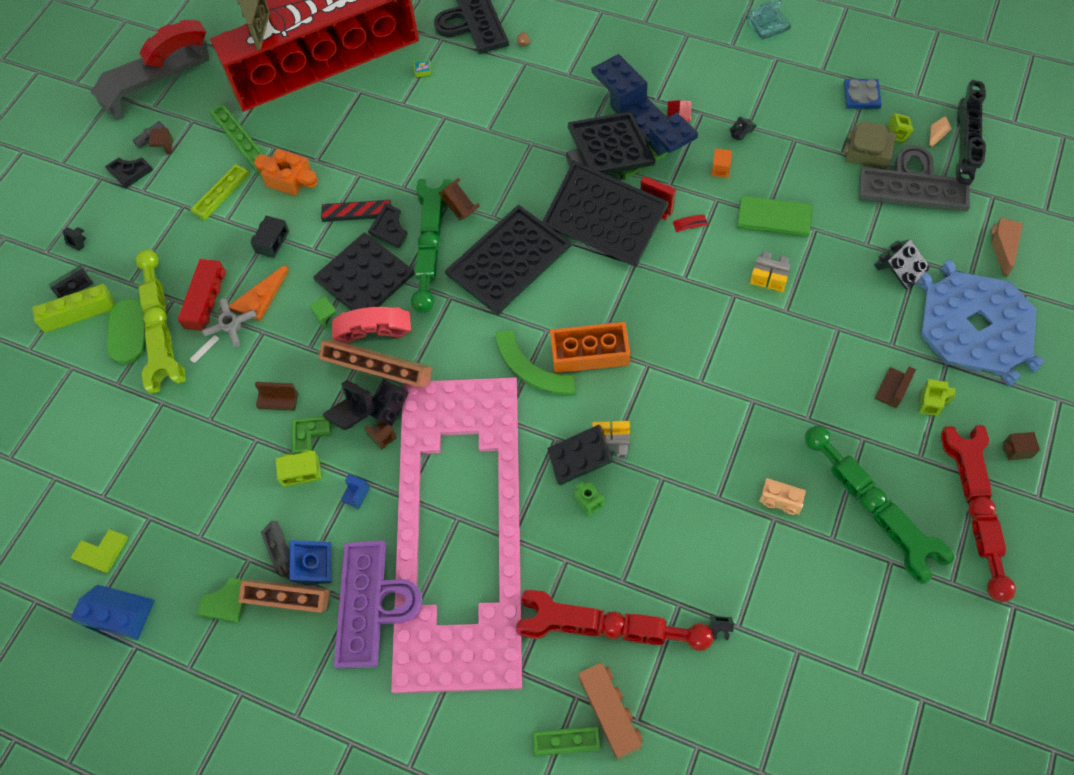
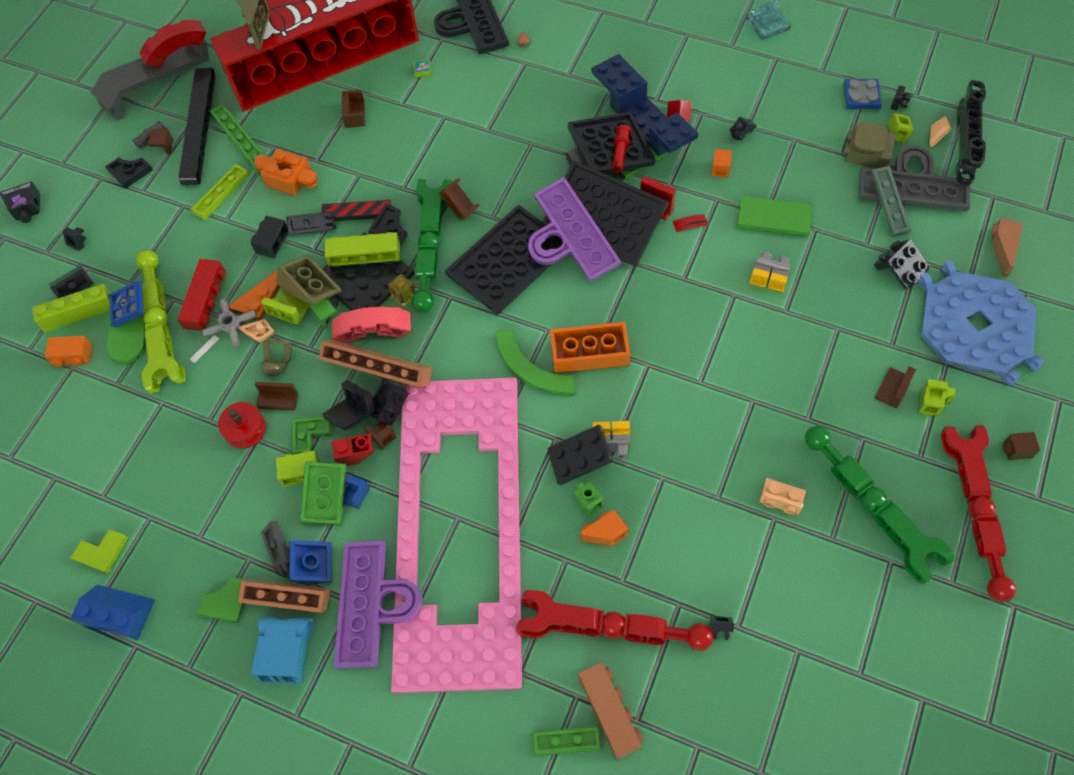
(22, 201): none -> black torso
(68, 350): none -> orange brick
(126, 304): none -> blue piece
(197, 127): none -> black beam
(242, 425): none -> red wheel
(257, 330): none -> light nougat piece
(271, 367): none -> olive piece
(281, 649): none -> dark azure piece
(286, 307): none -> lime bracket
(306, 280): none -> olive slope
(310, 222): none -> black hinge
(323, 492): none -> bright green tile
(352, 449): none -> red slope
(353, 108): none -> reddish brown panel
(362, 249): none -> lime brick
(401, 289): none -> clear yellow brick
(575, 228): none -> medium lavender plate
(606, 530): none -> orange slope
(621, 142): none -> red pin
(891, 201): none -> sand green tile
(900, 98): none -> black tile

